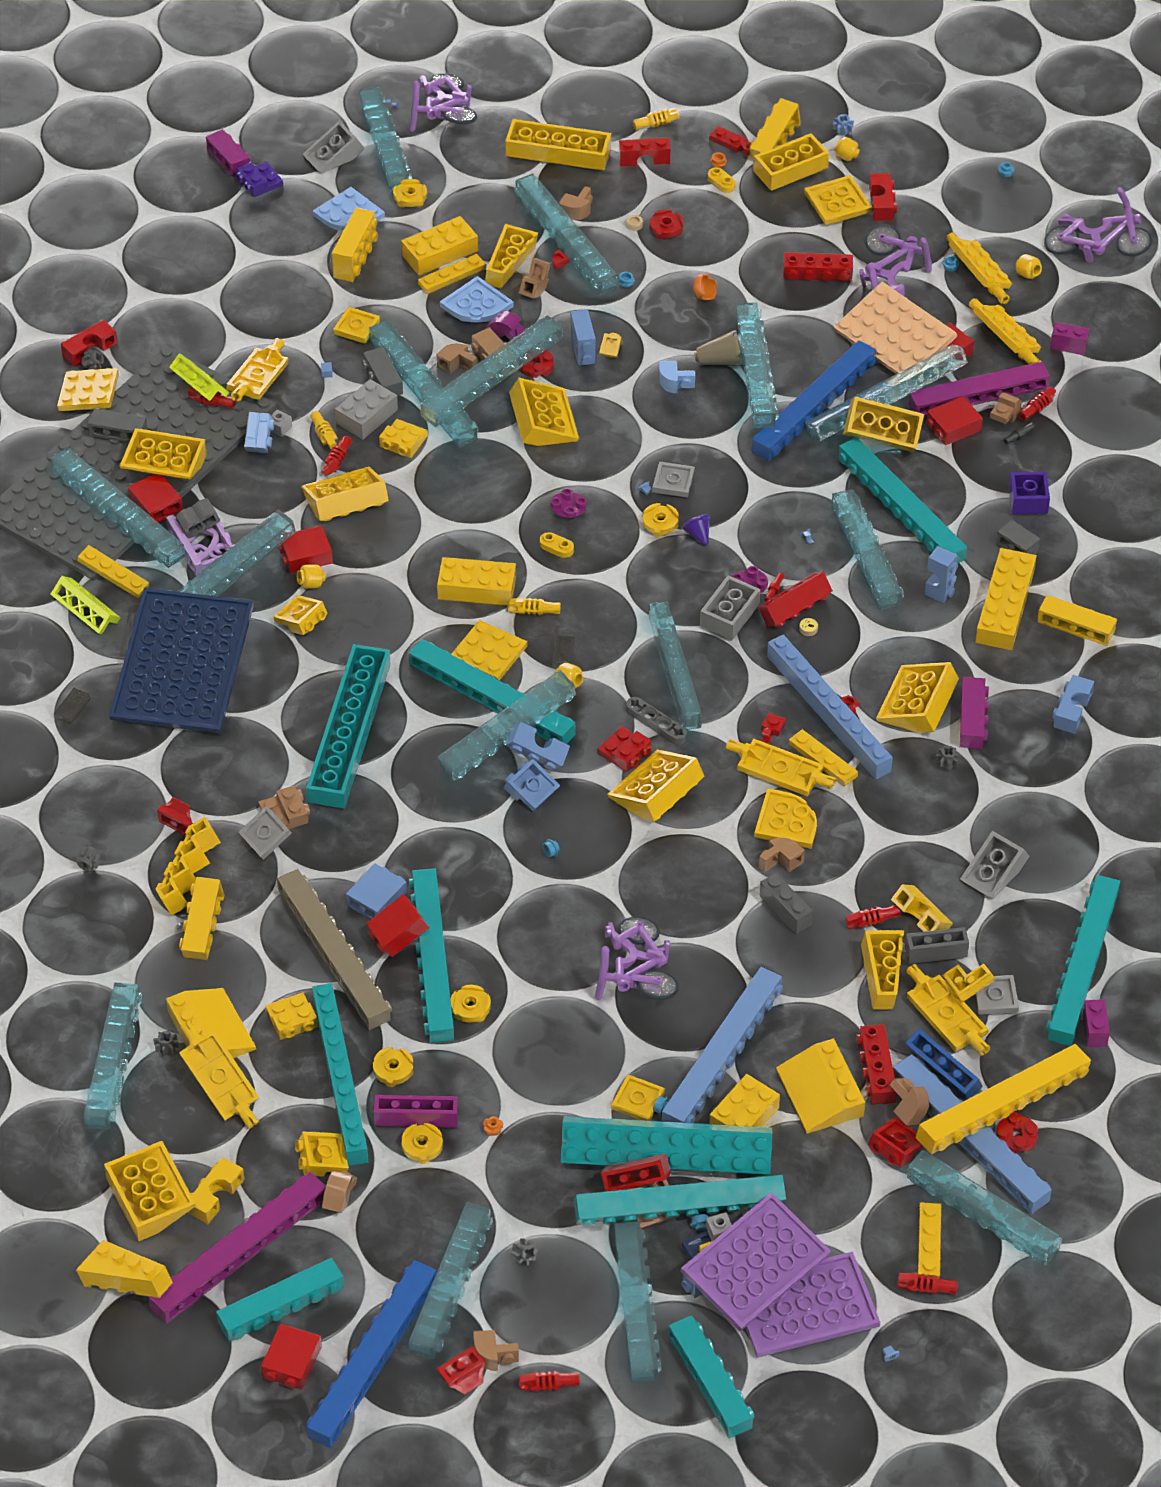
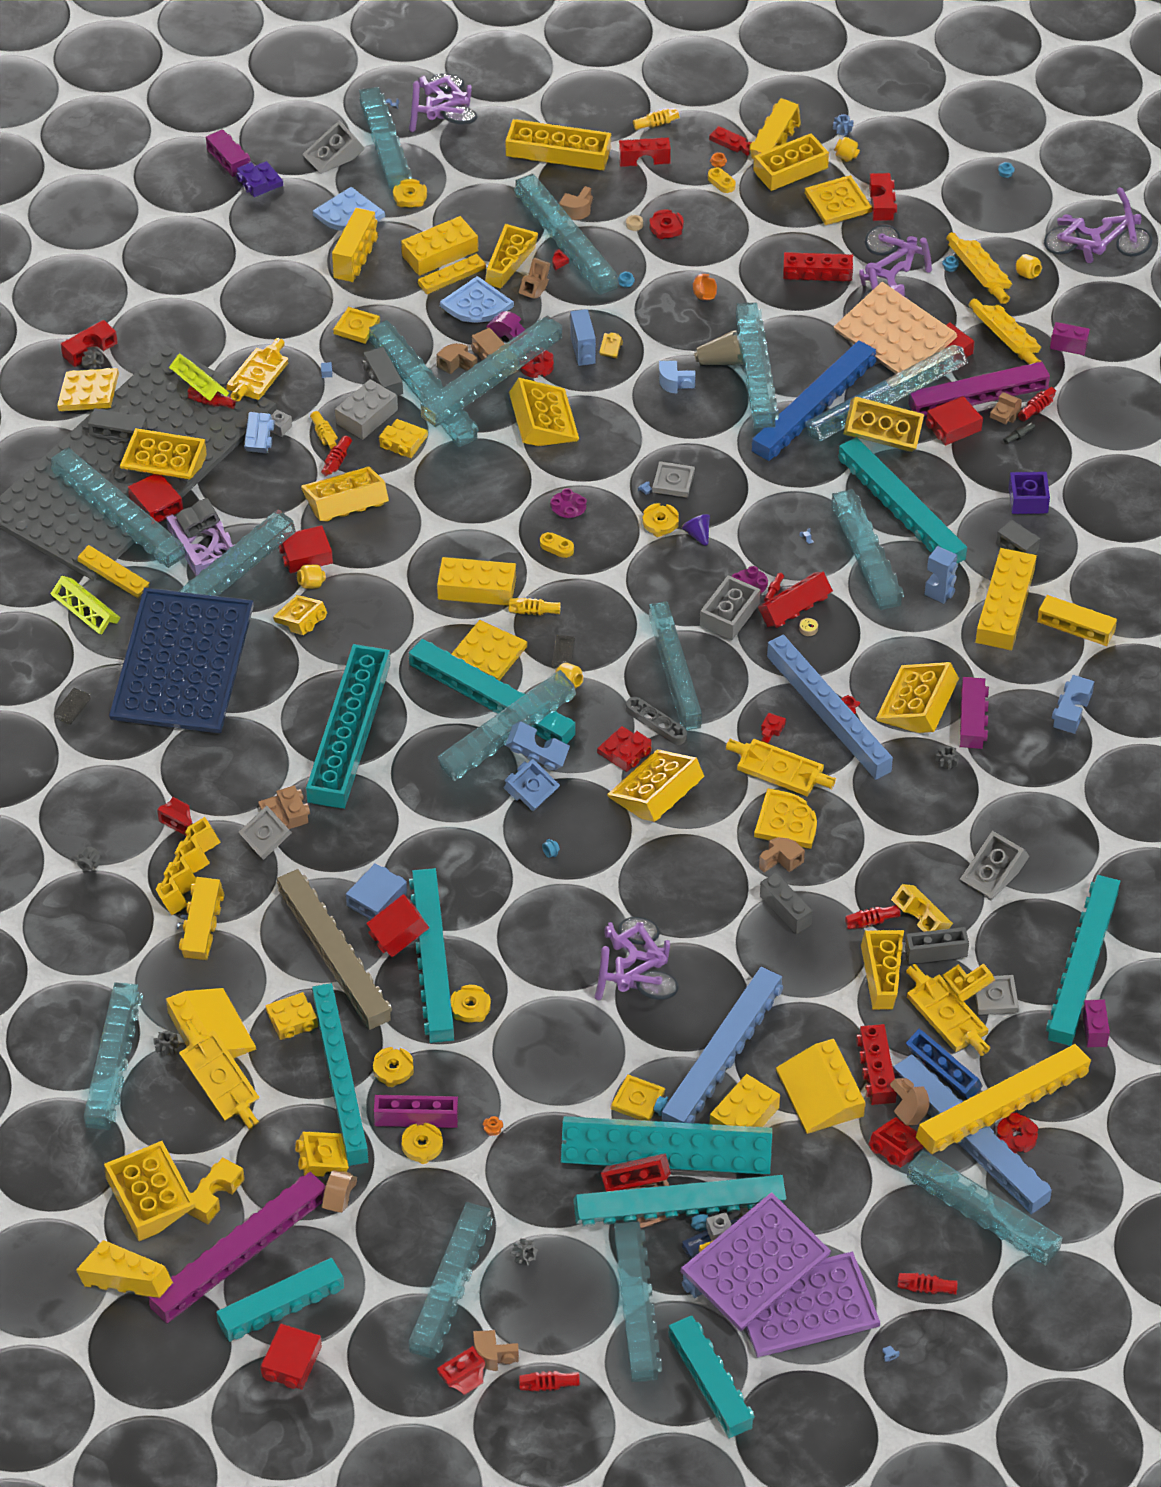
(371, 1354): blue brick -> none
(819, 753): yellow plate -> none
(929, 1239): yellow plate -> none

